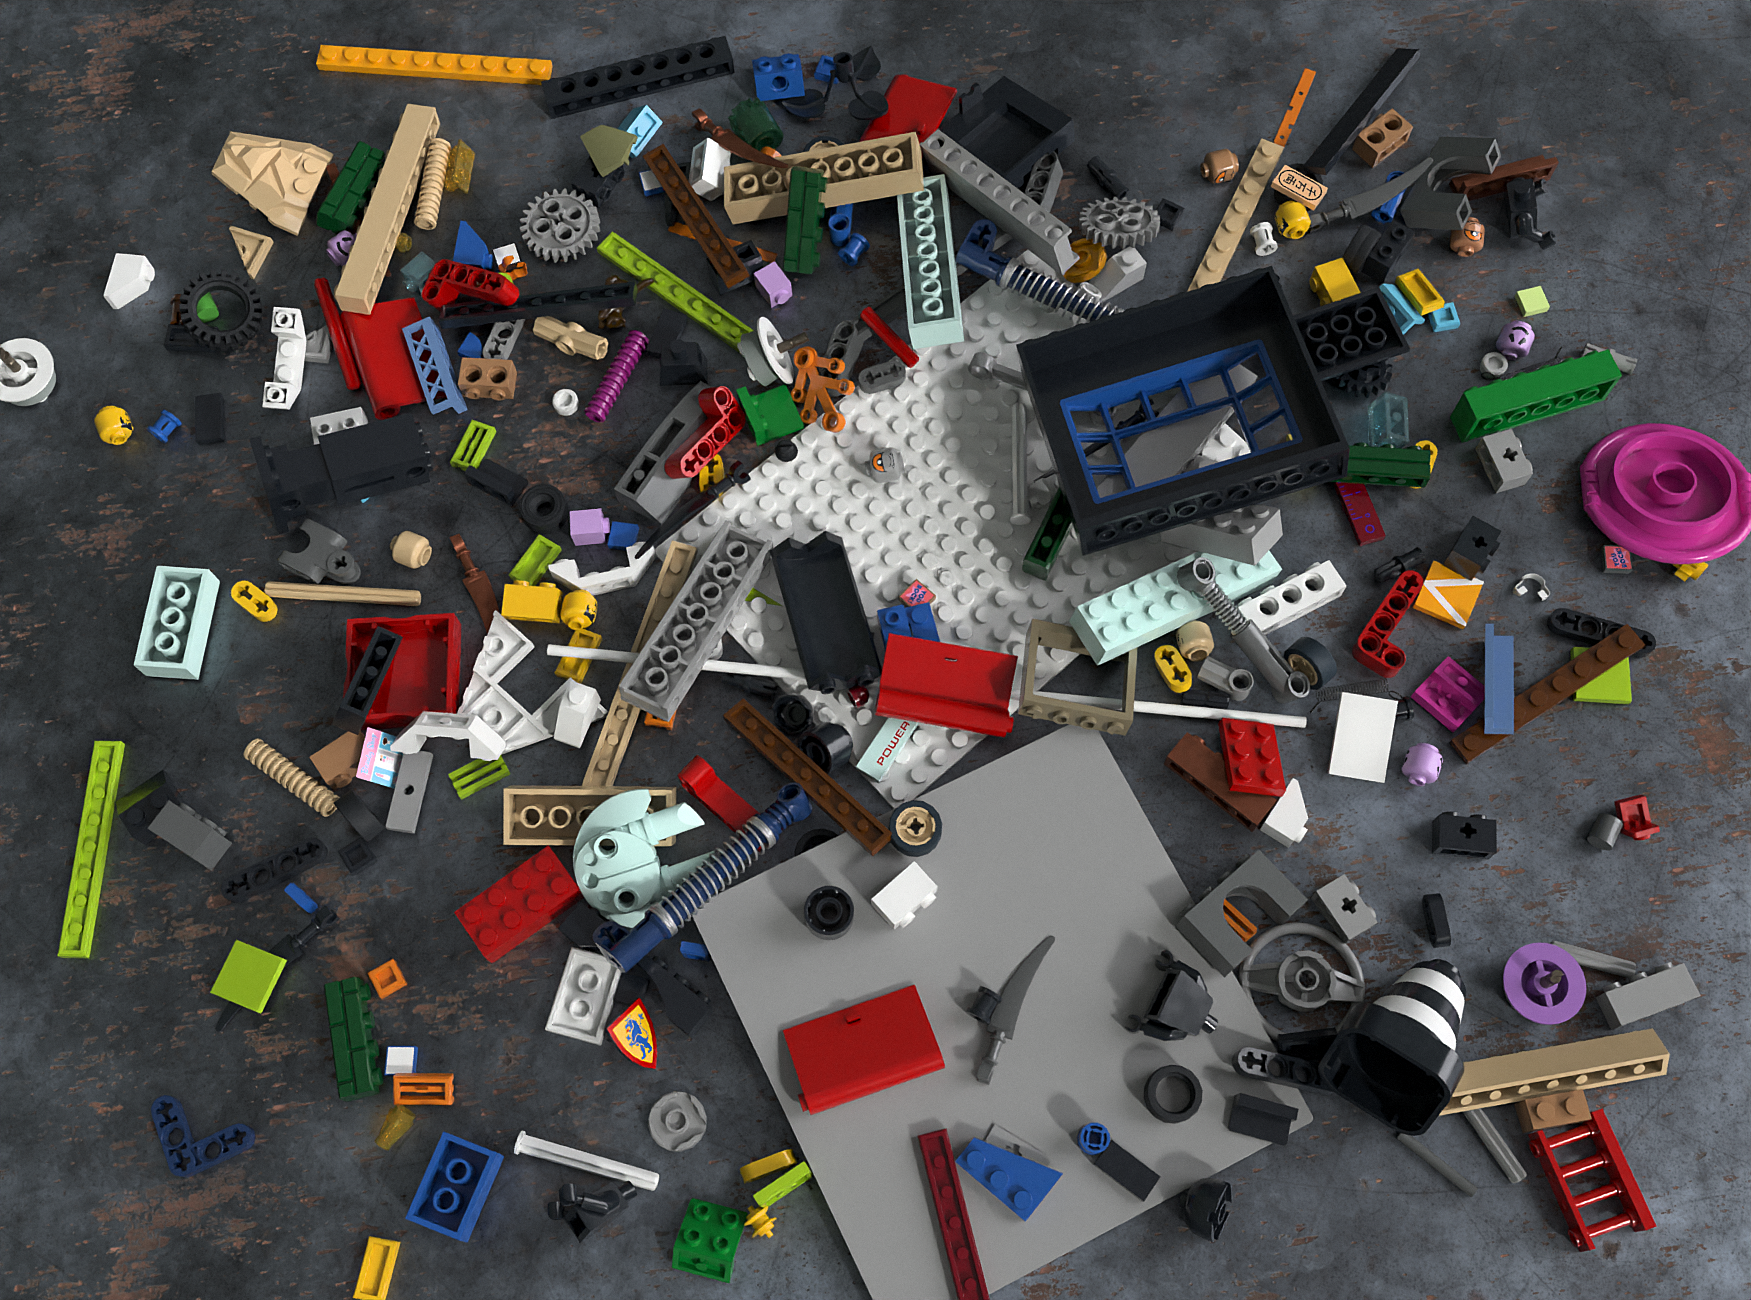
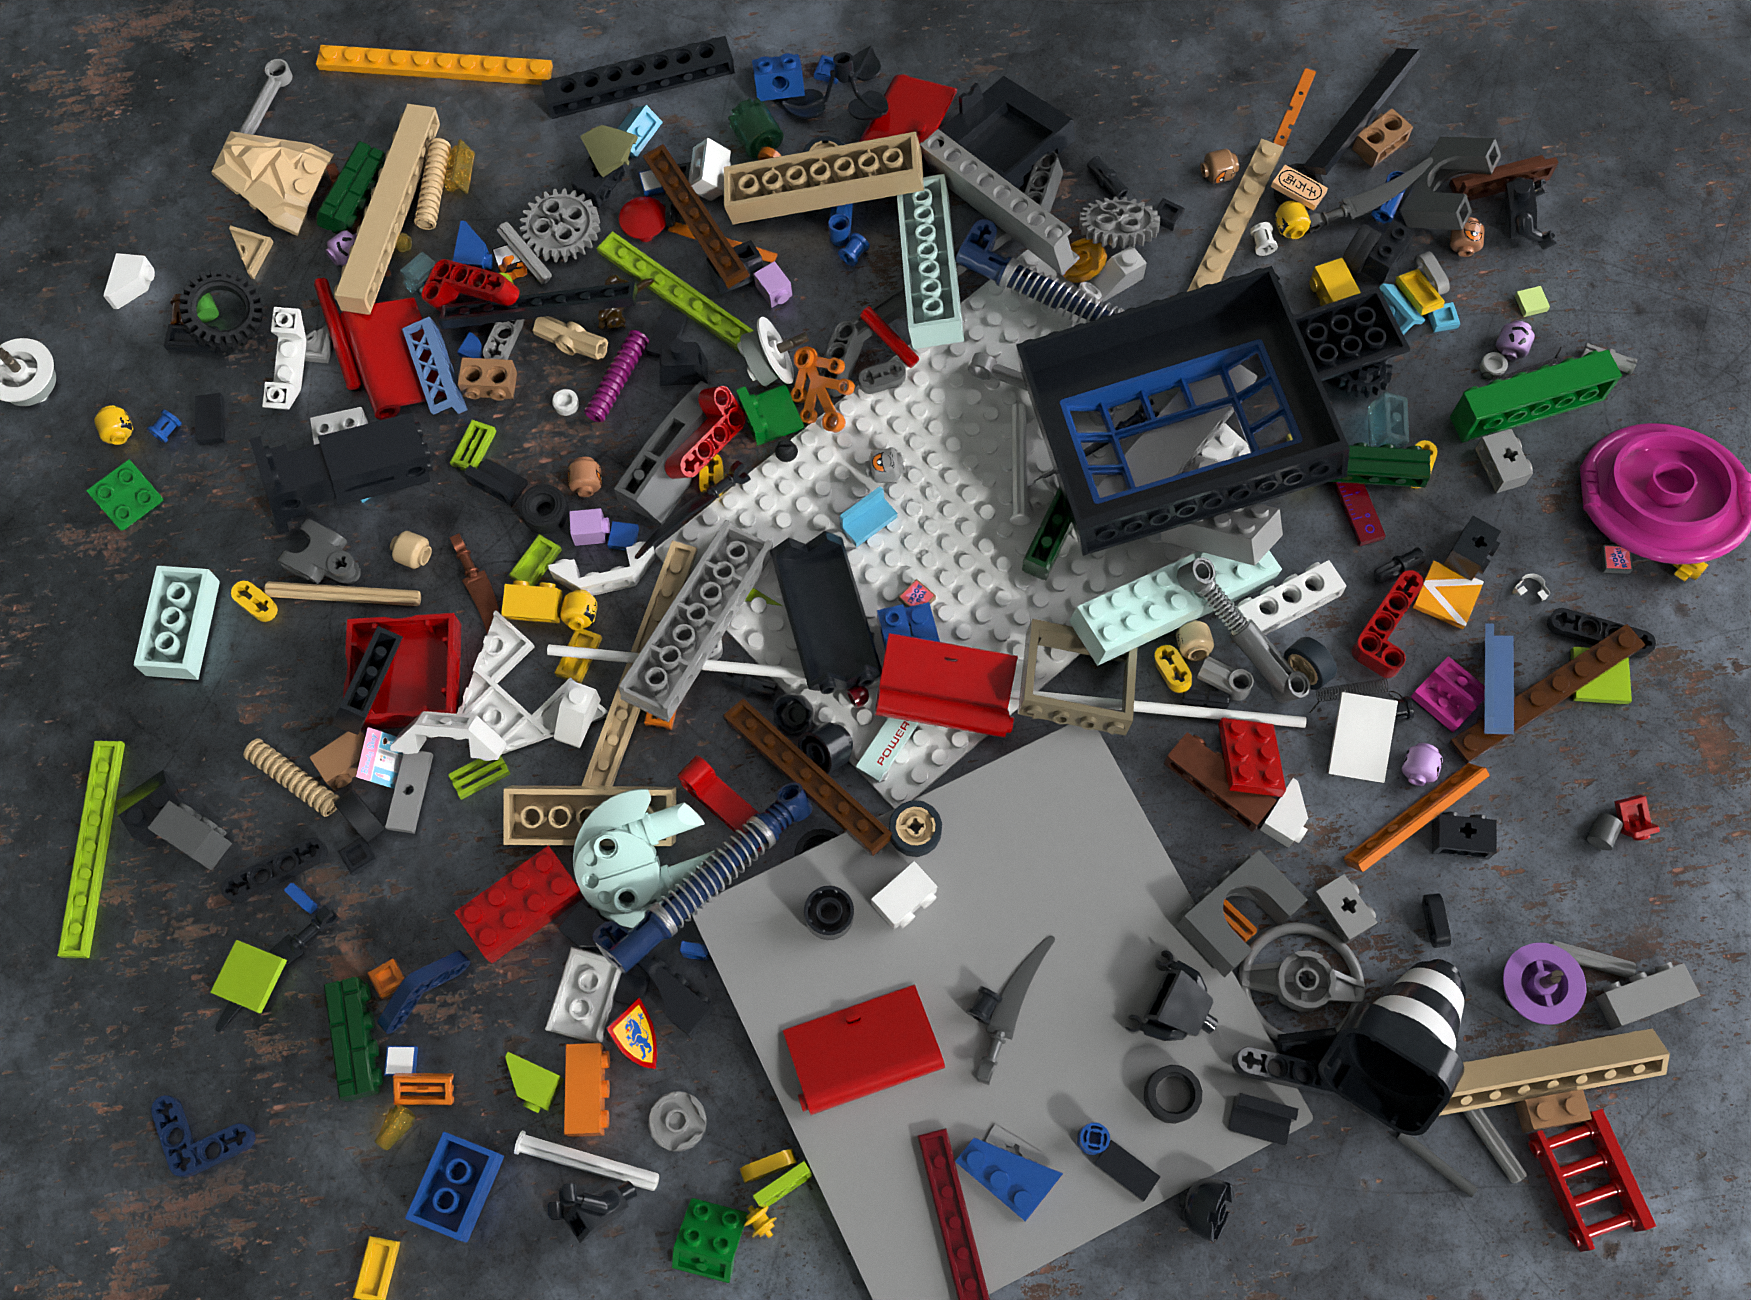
(125, 495): none -> green bracket
(266, 94): none -> light grey piece
(416, 984): none -> dark blue beam
(524, 252): none -> light grey axle
(533, 1083): none -> lime slope
(584, 476): none -> nougat head
(586, 1090): none -> orange brick
(642, 218): none -> red dish
(731, 142): copper sword -> none
(803, 220): dark green brick -> none
(867, 517): none -> medium azure panel
(1415, 817): none -> orange tile
(1432, 271): none -> light grey beam

